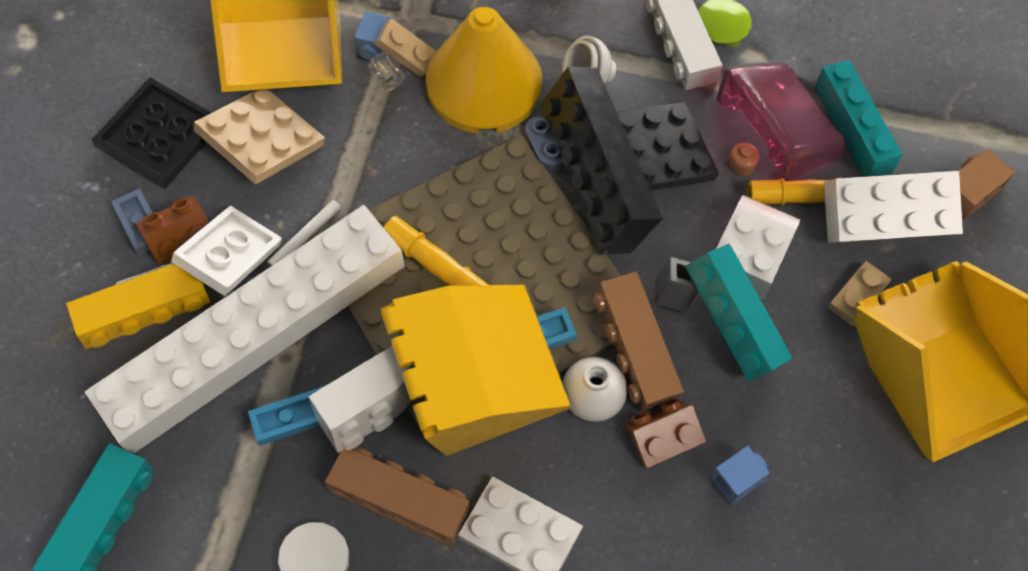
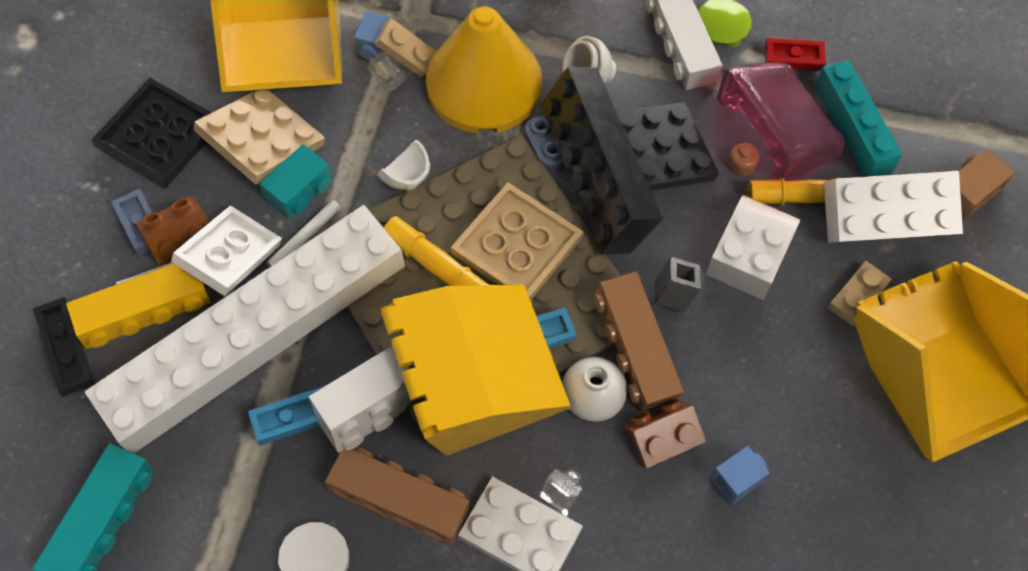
(63, 347): none -> black plate
(296, 182): none -> teal brick
(407, 169): none -> white helmet
(517, 241): none -> tan plate
(562, 490): none -> clear tile
(738, 312): teal brick -> none
(798, 54): none -> red plate

